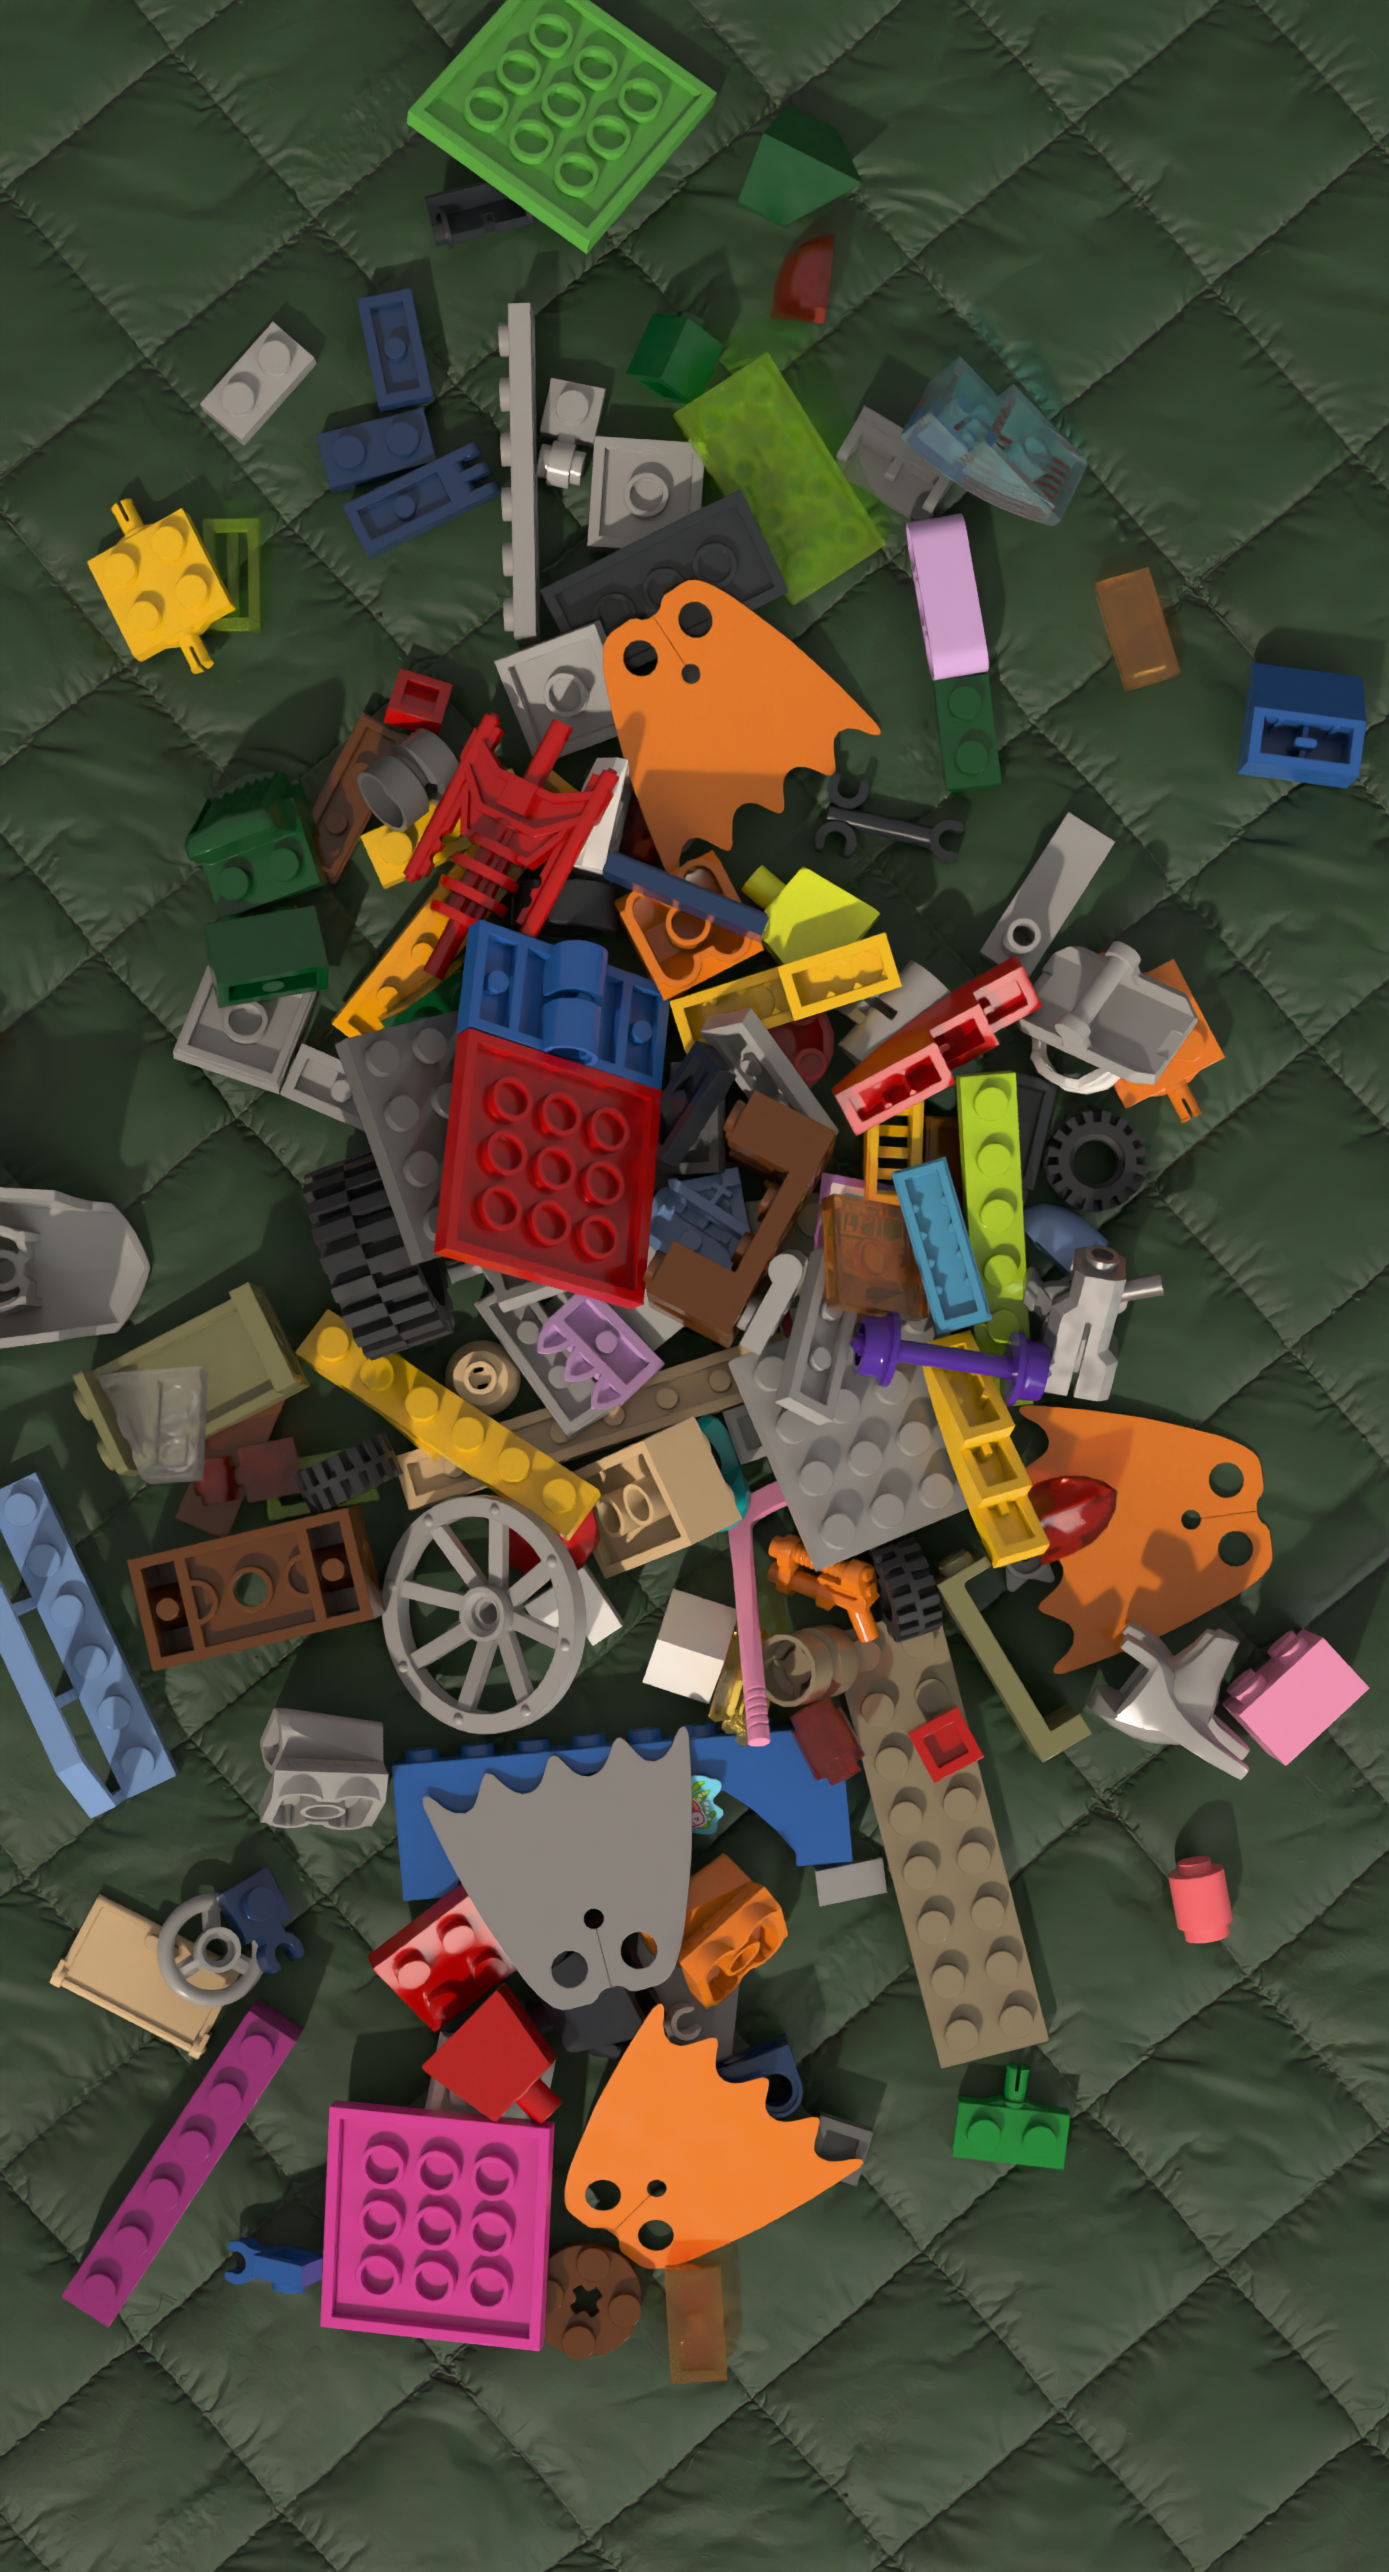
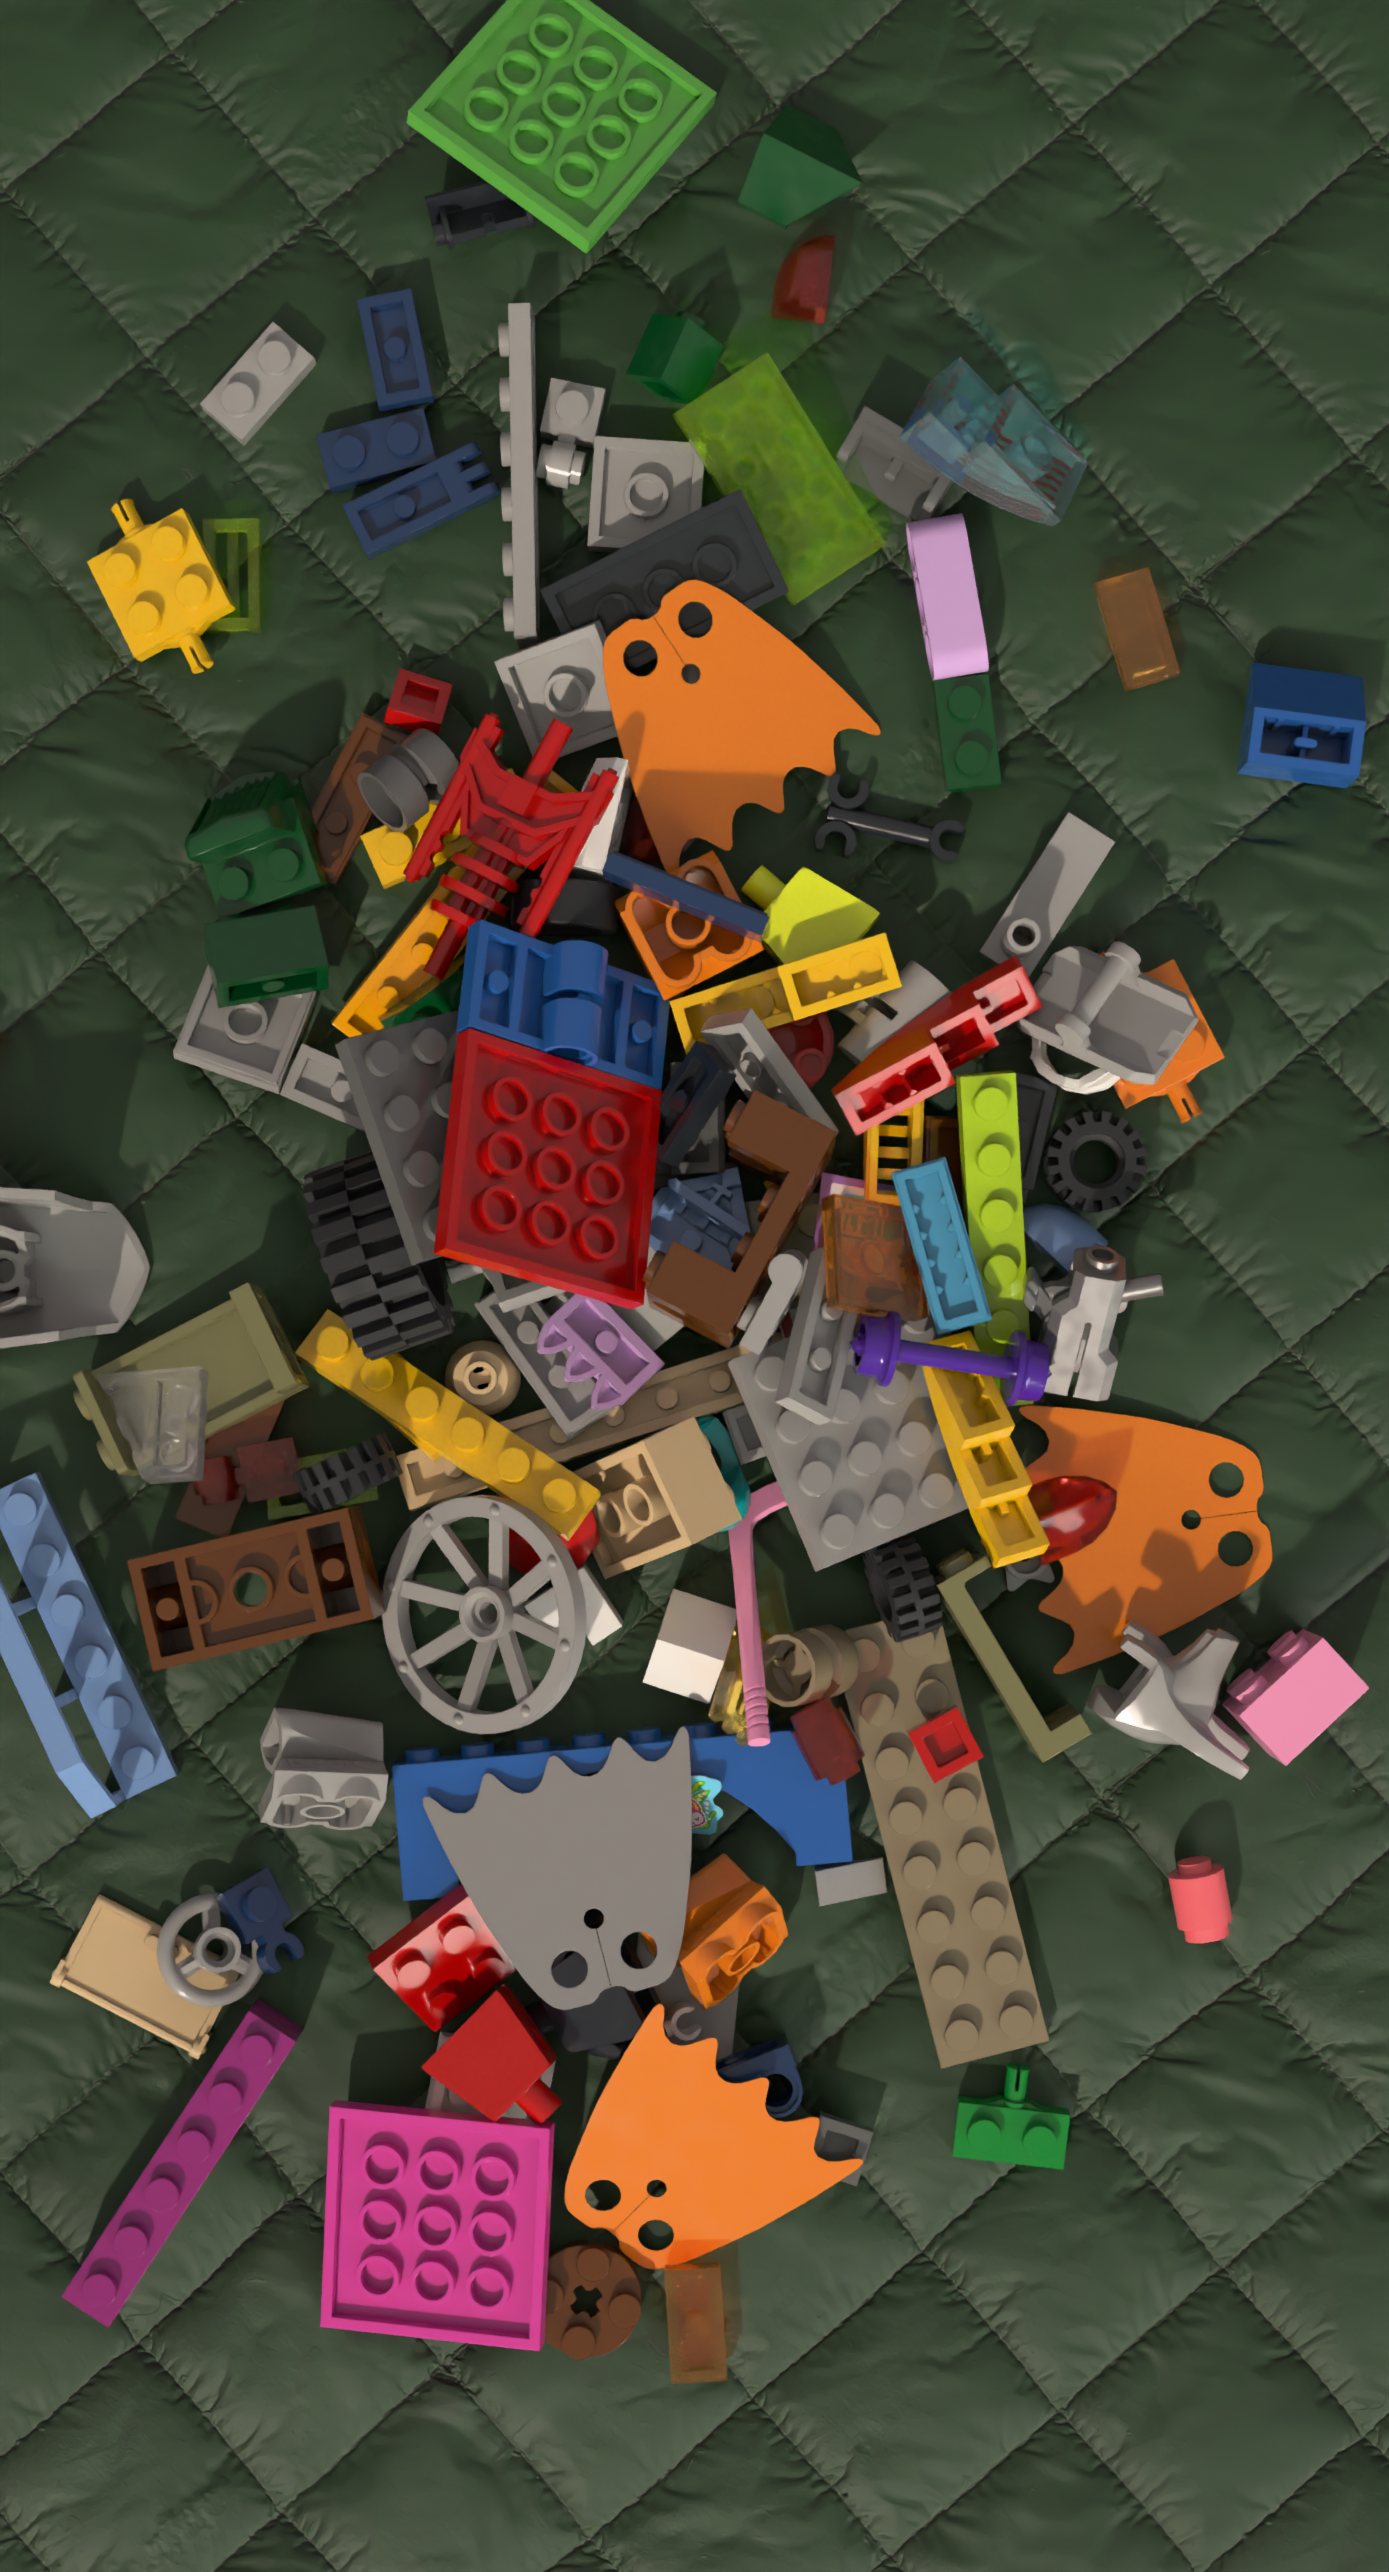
(283, 2265): blue plate -> none
(843, 1584): orange piece -> none

